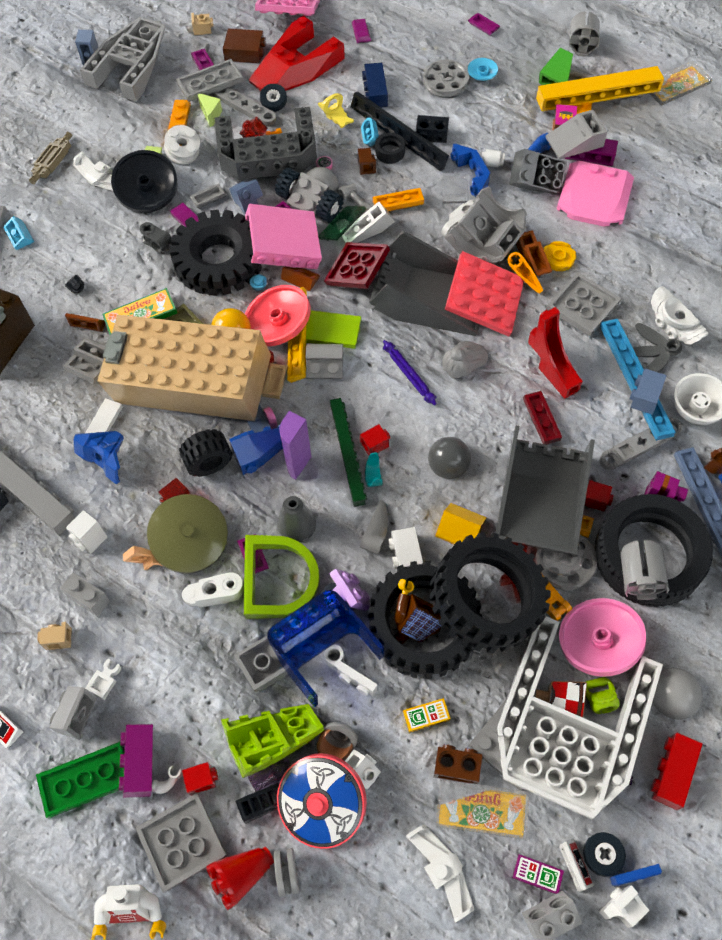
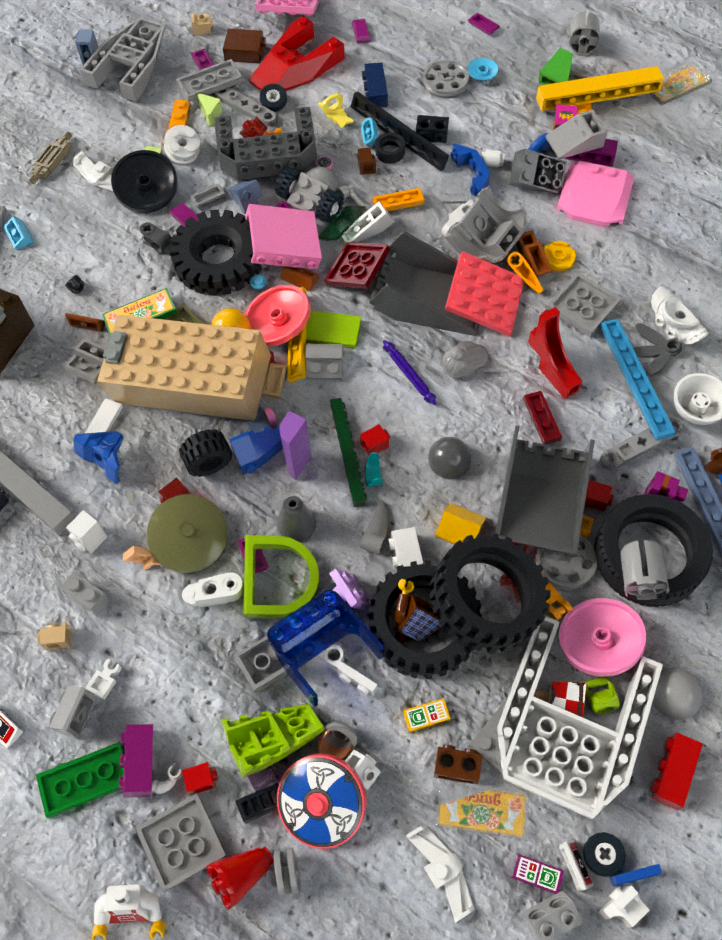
(648, 391): sand blue brick -> none

